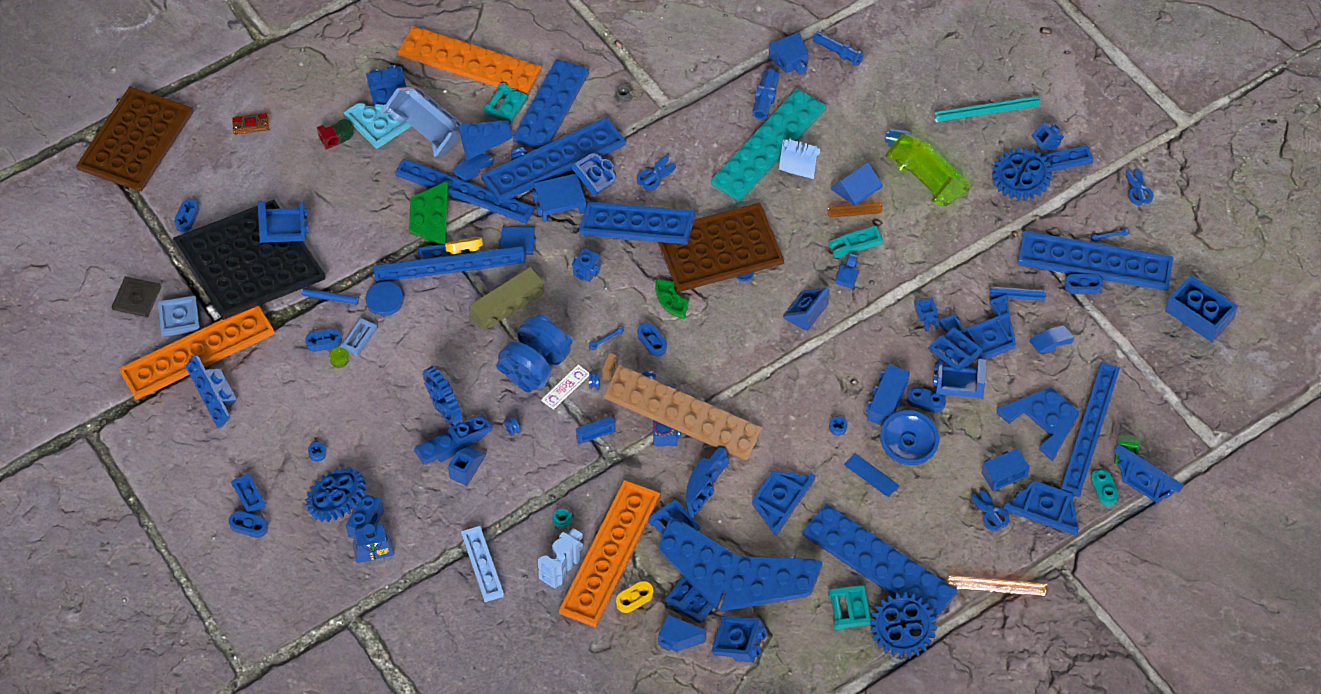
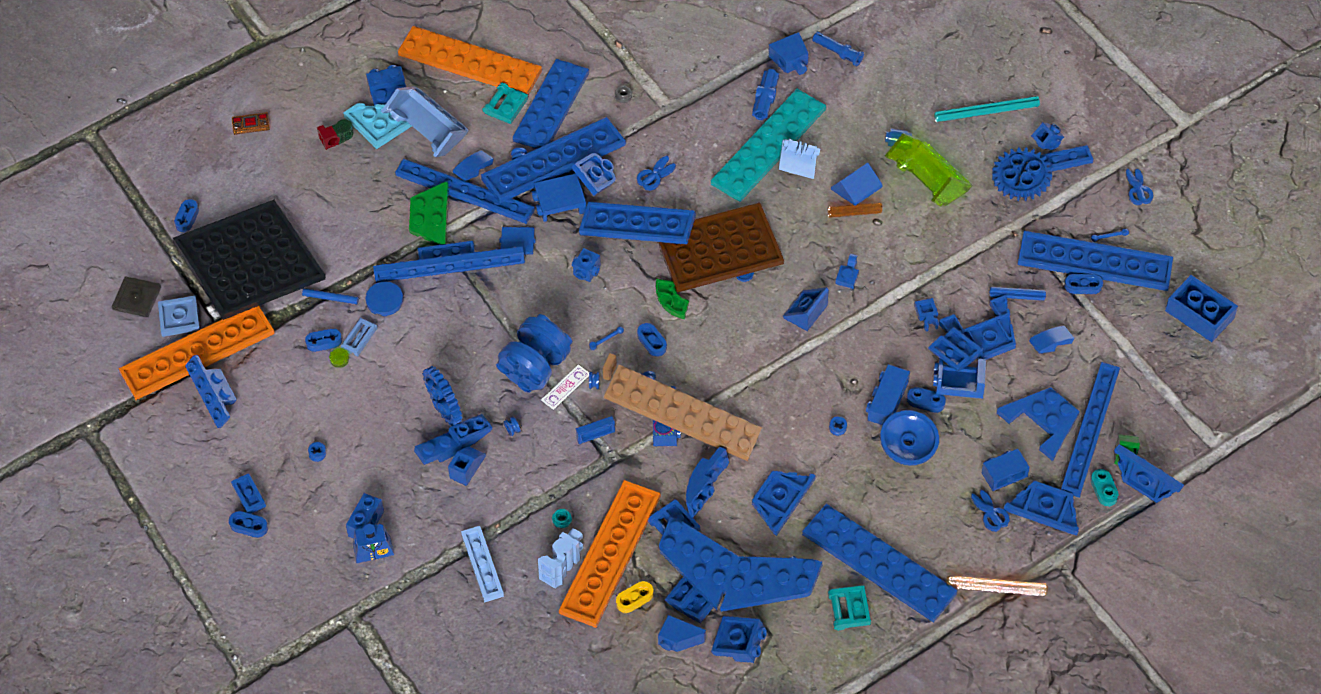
(135, 139): reddish brown plate -> none
(282, 224): blue panel -> none
(336, 494): blue gear -> none
(472, 244): yellow plate -> none
(483, 136): blue wing -> none
(506, 299): olive brick -> none
(856, 241): teal hinge -> none
(871, 475): blue sticker -> none
(907, 642): blue gear -> none

